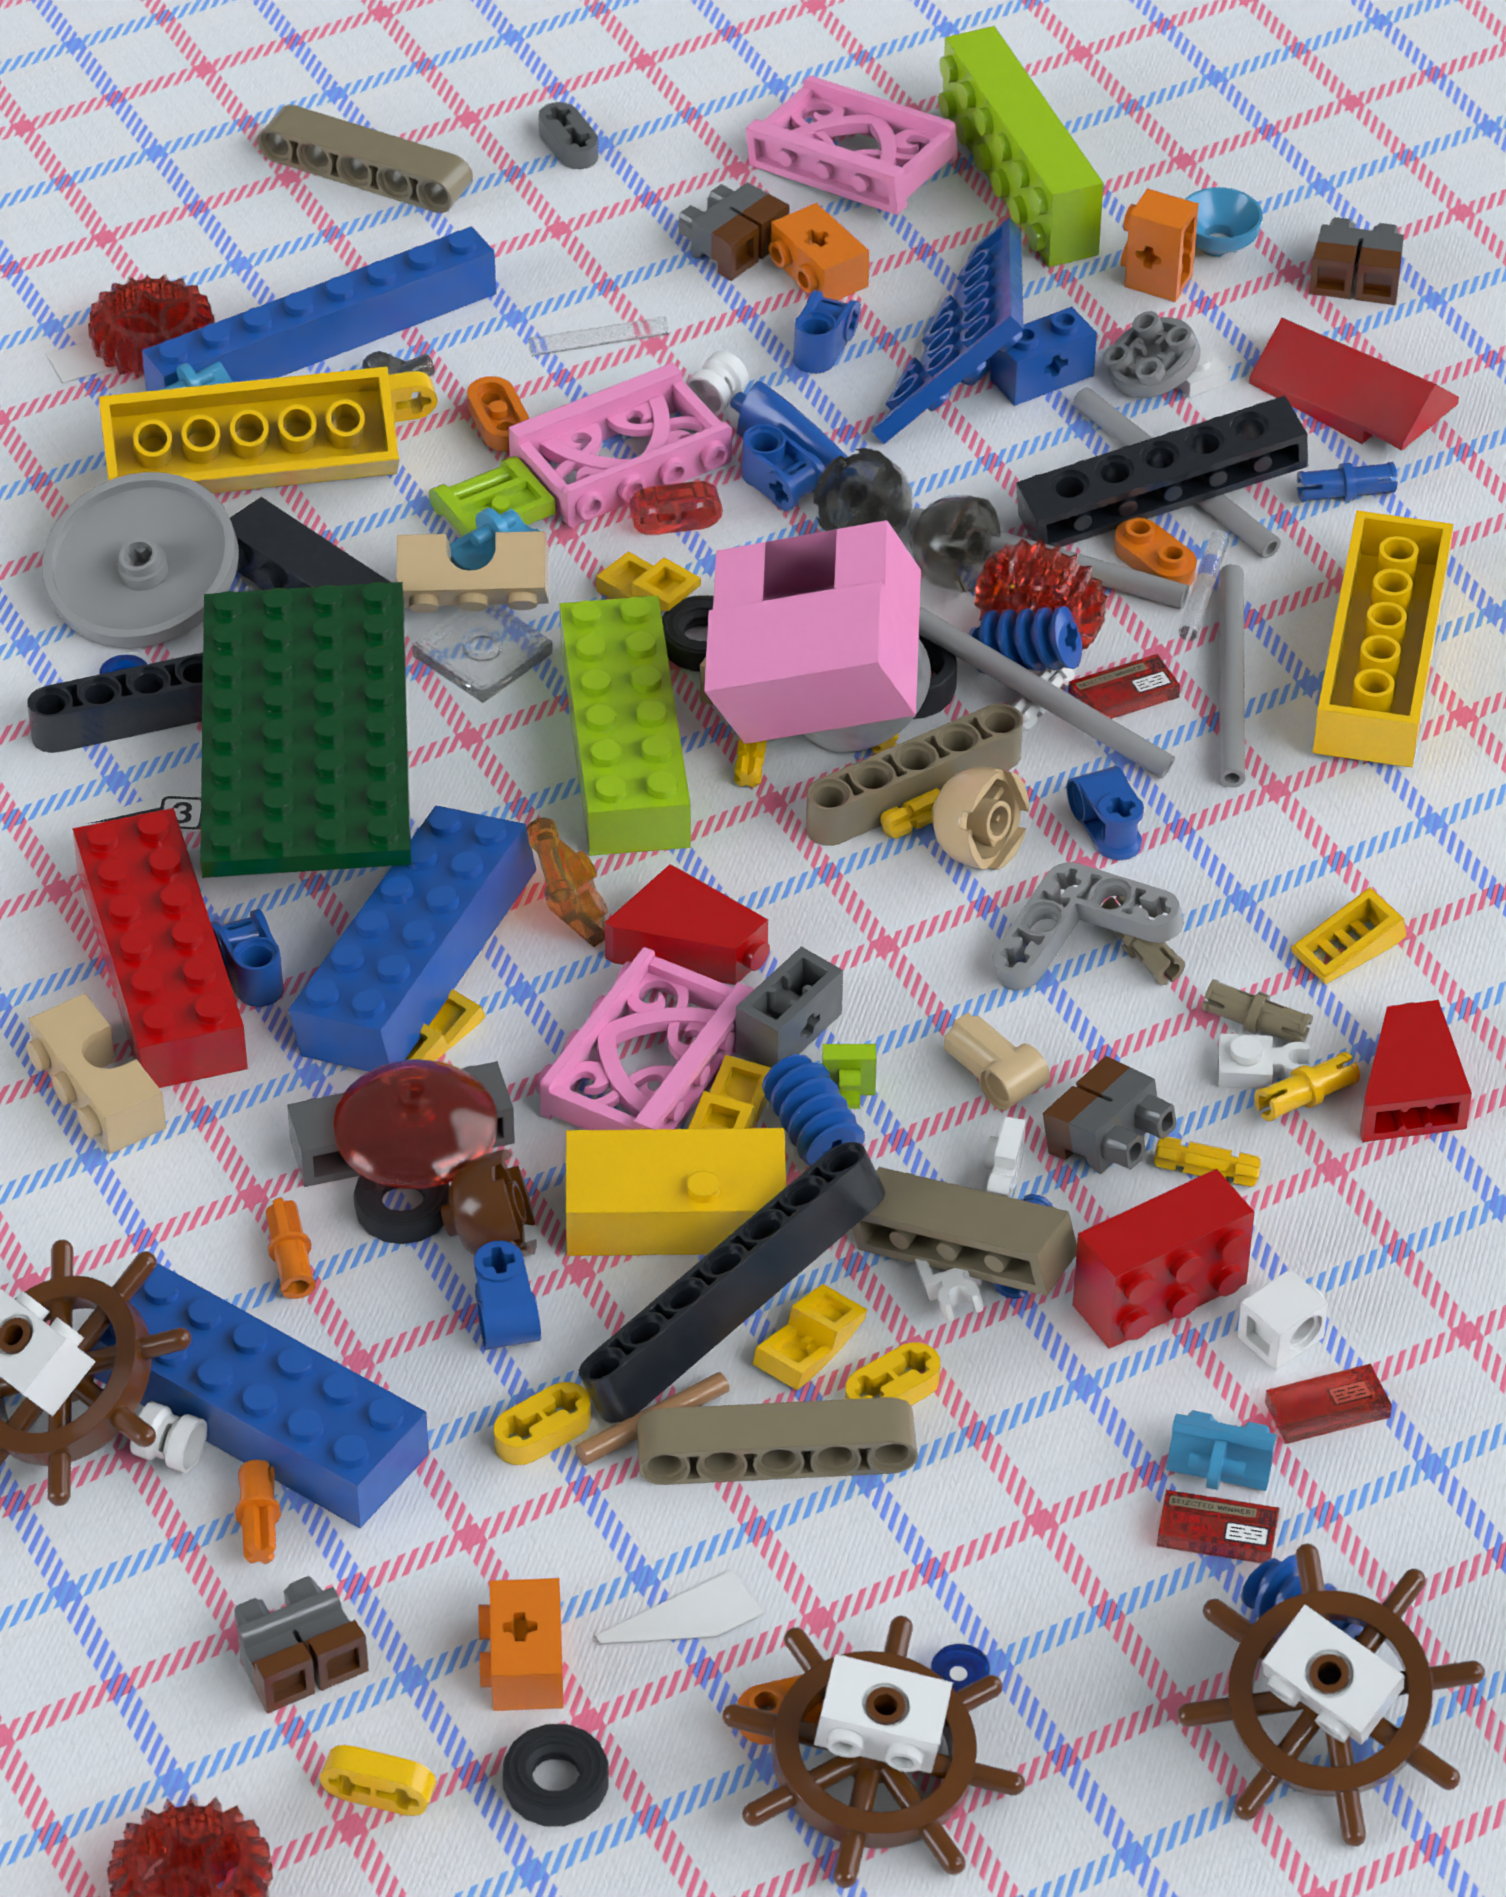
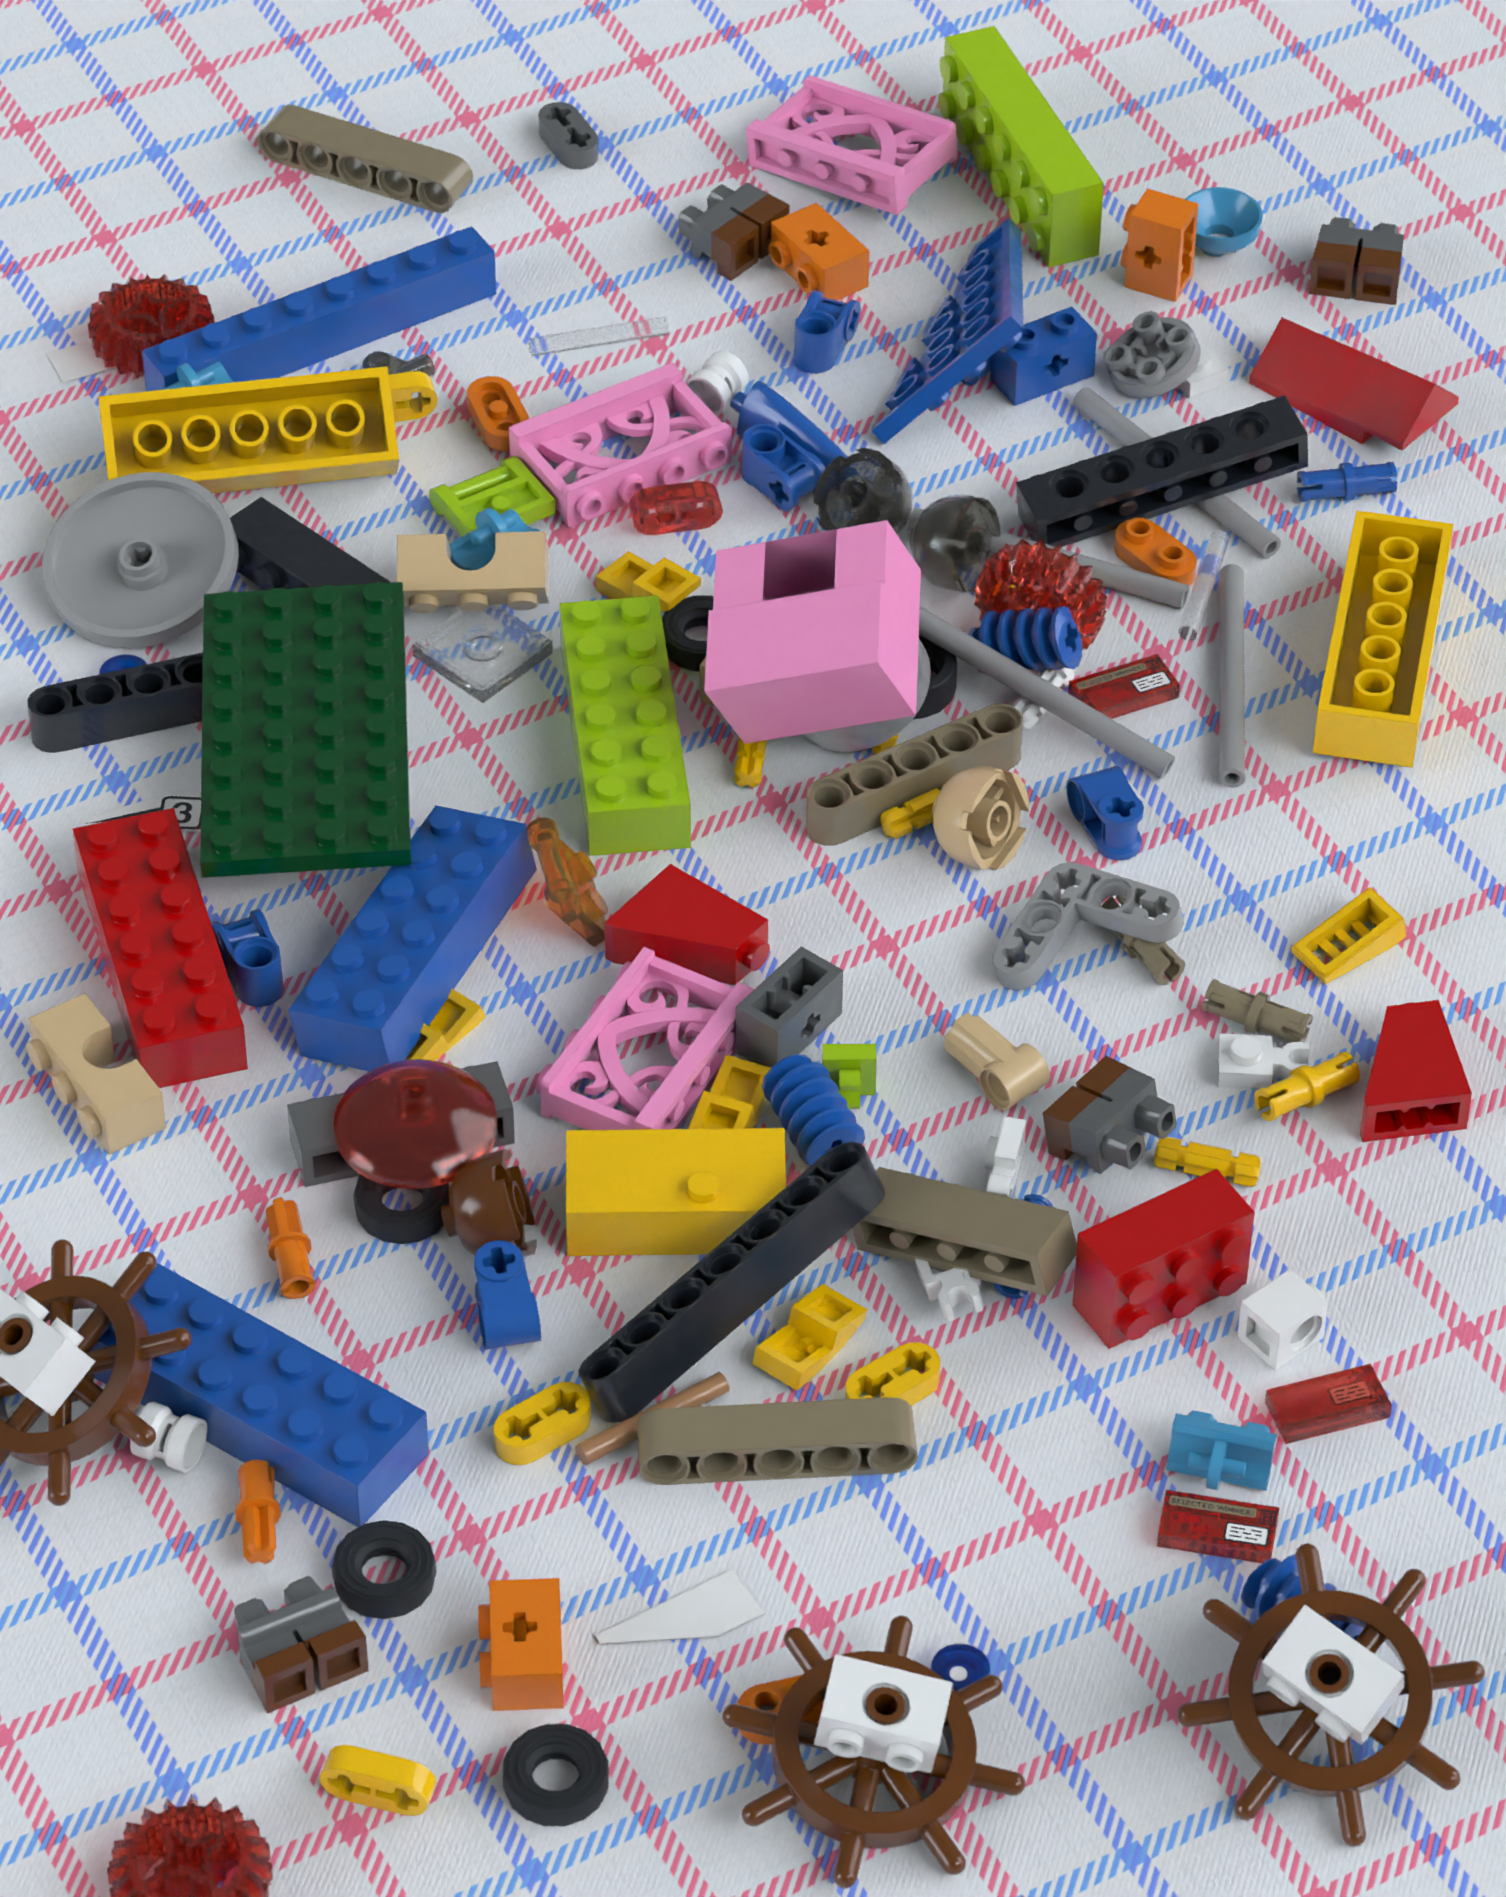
(391, 1598): none -> black tyre

